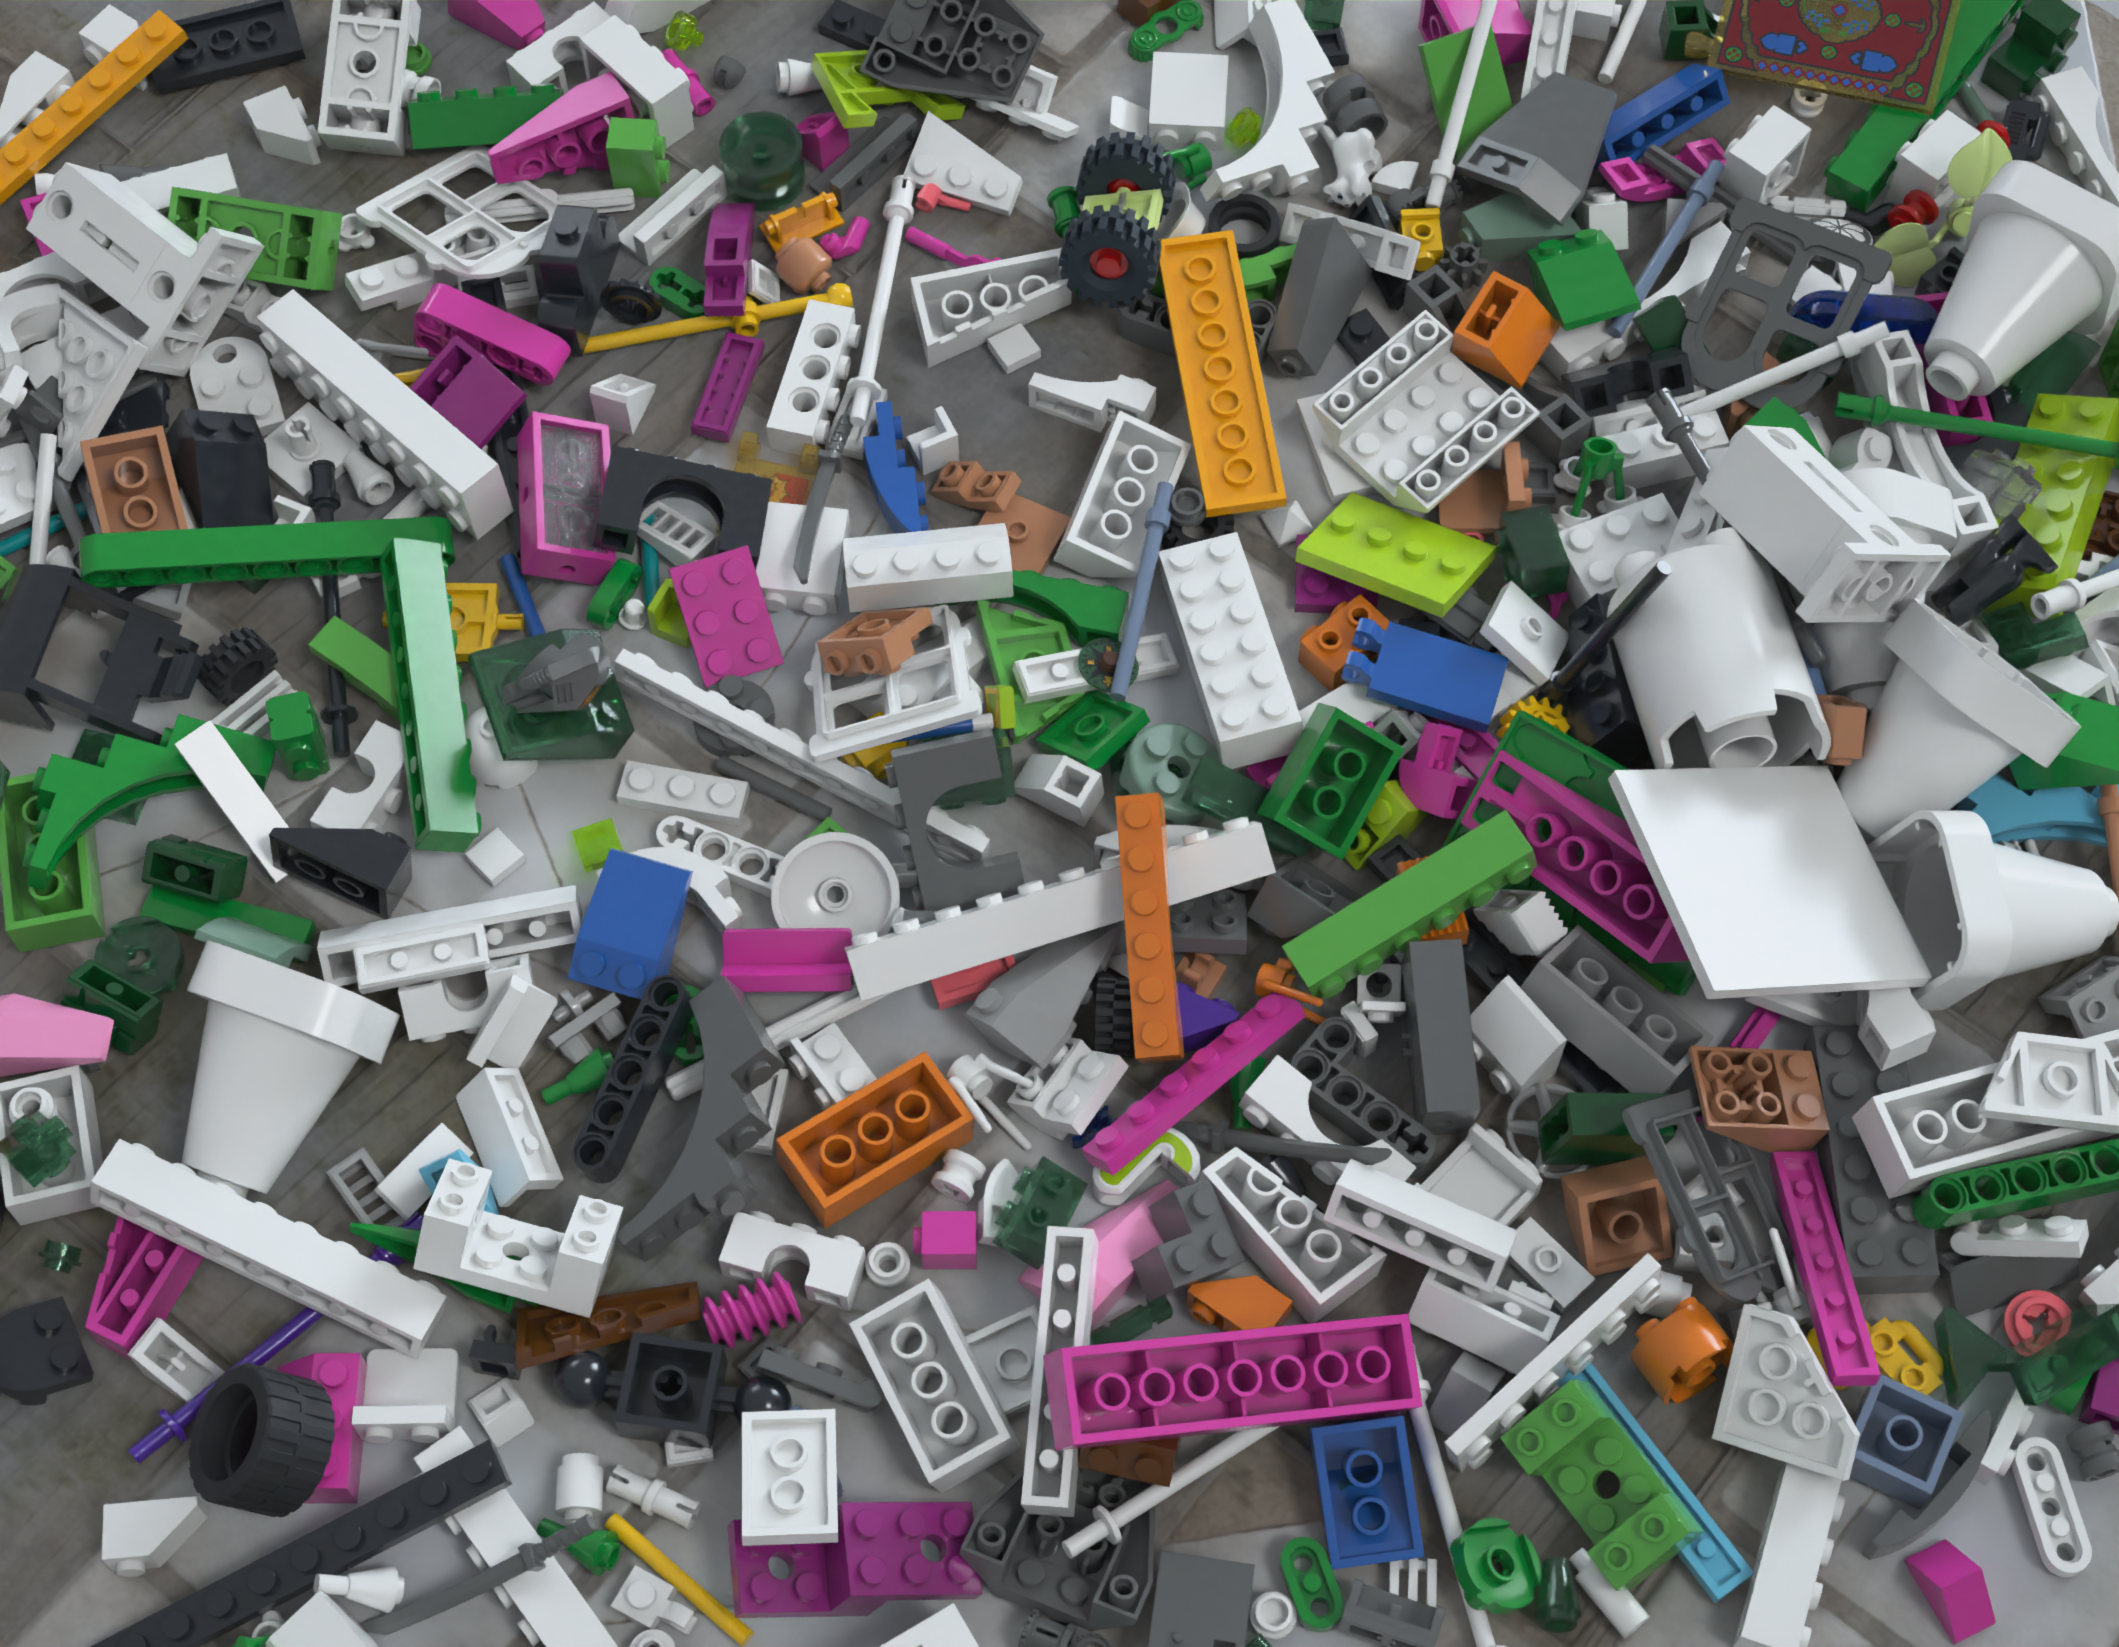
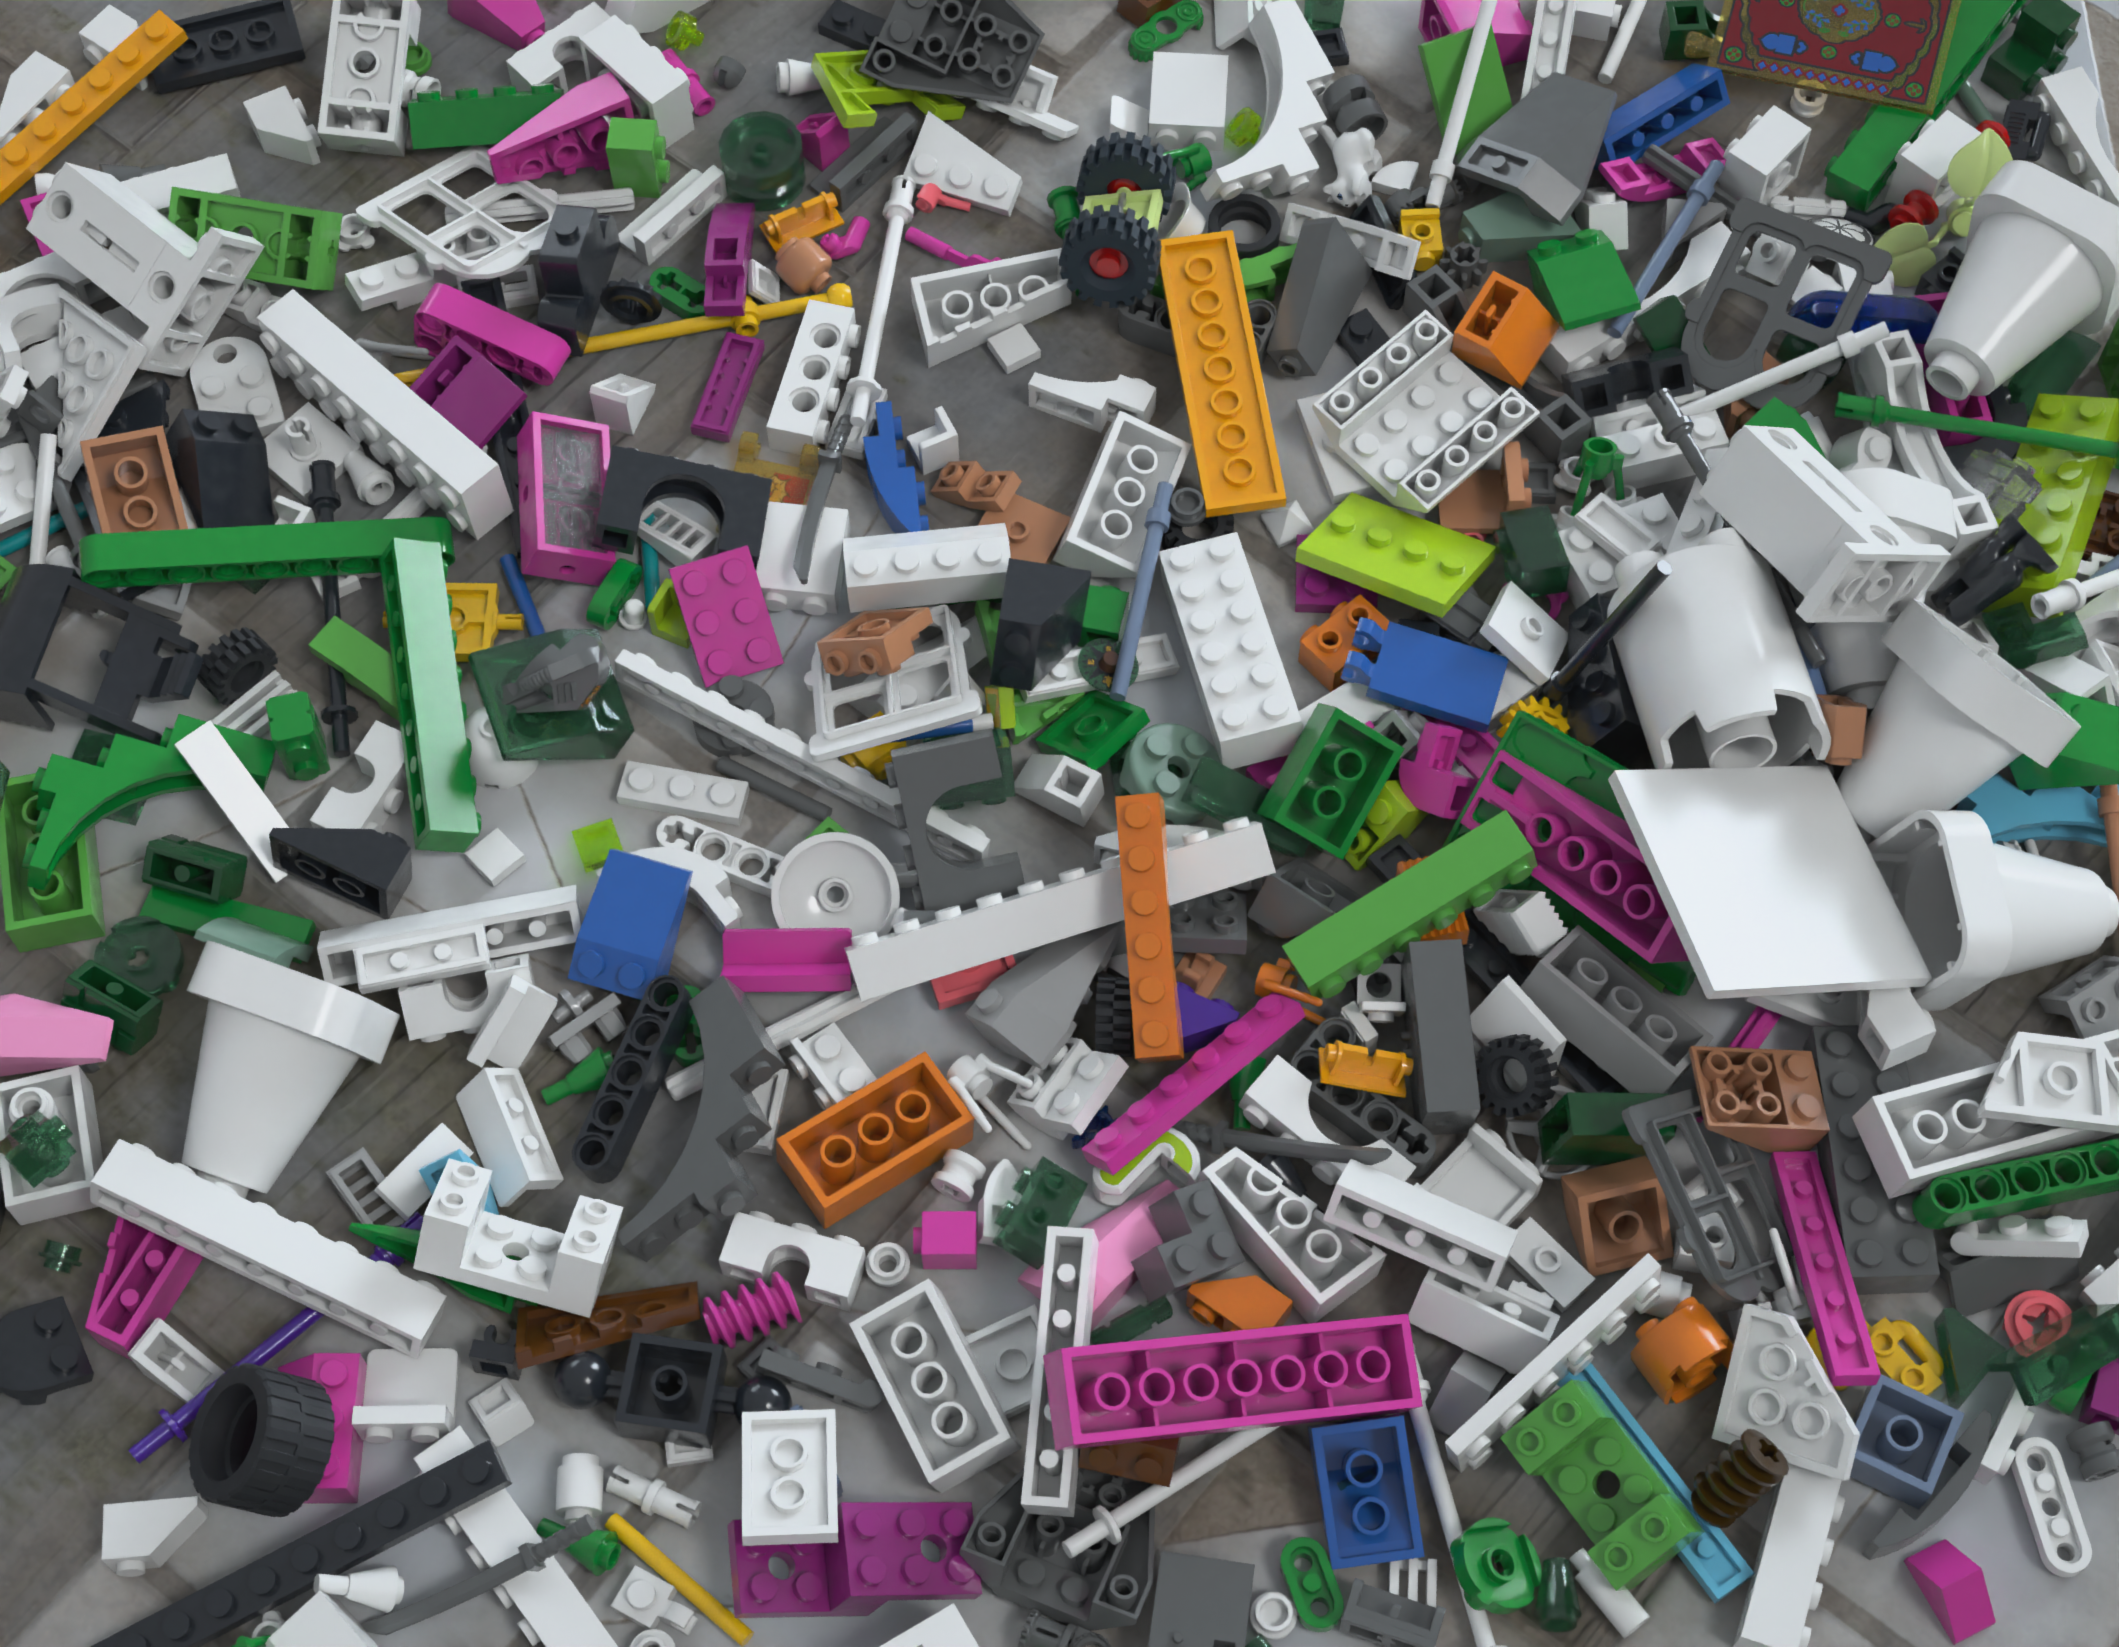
(1037, 621): none -> black slope
(1353, 1068): none -> light orange hinge
(1537, 1071): none -> black tyre
(1615, 528): none -> white tile
(1738, 1479): none -> dark brown piece
(1770, 259): none -> white brick

